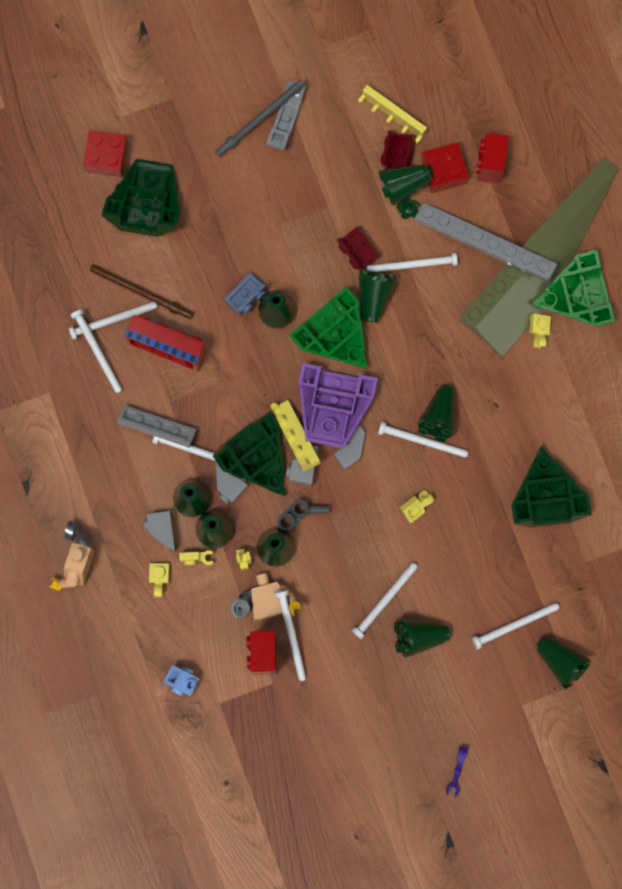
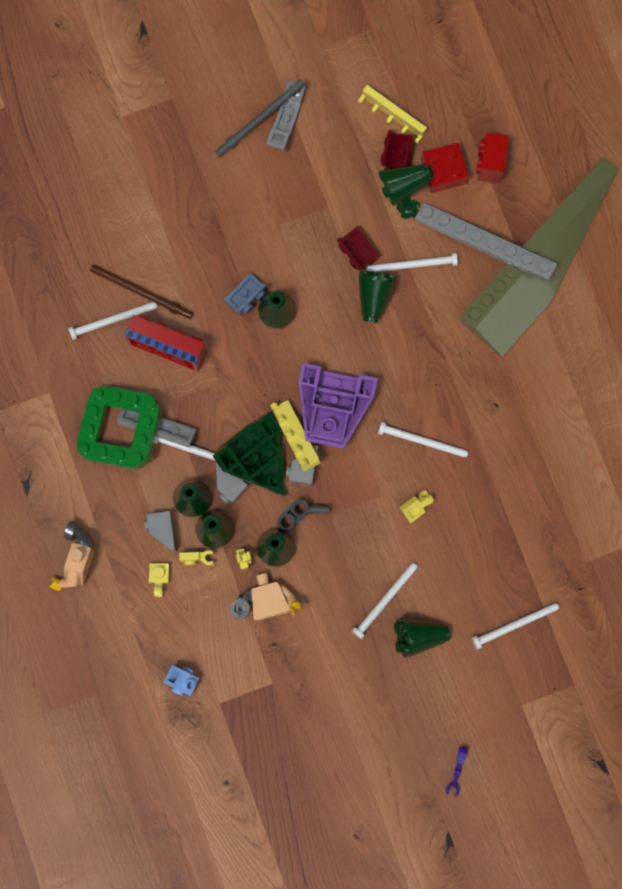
(96, 349): white bar -> none
(105, 153): red brick -> none
(144, 200): dark green wedge -> none
(144, 435): none -> green plate
(263, 652): red brick -> none
(291, 632): white bar -> none
(334, 331): green wedge -> none
(352, 451): light grey tile -> none
(439, 415): dark green cone -> none
(540, 328): light yellow plate -> none
(549, 496): dark green wedge -> none
(562, 661): dark green cone -> none
(579, 292): green wedge -> none

